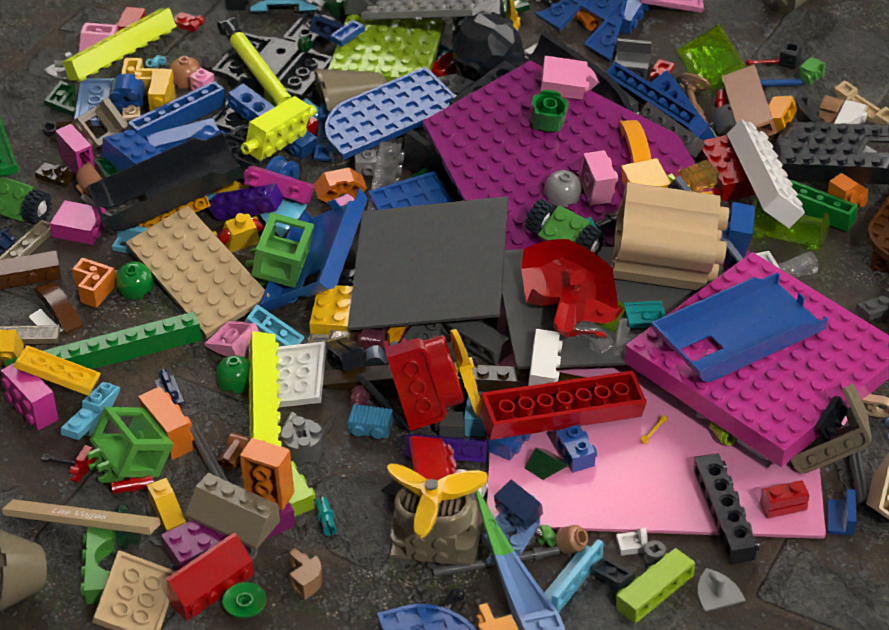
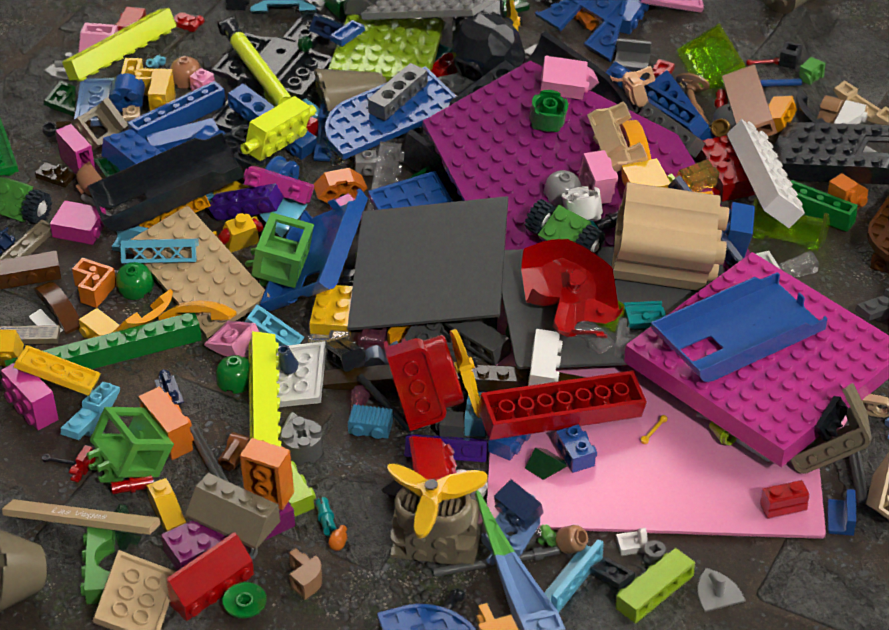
(96, 324): none -> yellow brick
(153, 243): none -> medium azure fence
(158, 307): none -> light orange slope
(217, 310): none -> light orange slope
(287, 360): none -> dark blue cone
(338, 538): none -> orange cylinder
(397, 91): none -> dark grey brick
(584, 202): none -> white brick
(610, 137): none -> tan bracket
(631, 83): none -> light nougat piece
(718, 128): none -> pearl gold wheel
(725, 508): black brick -> none

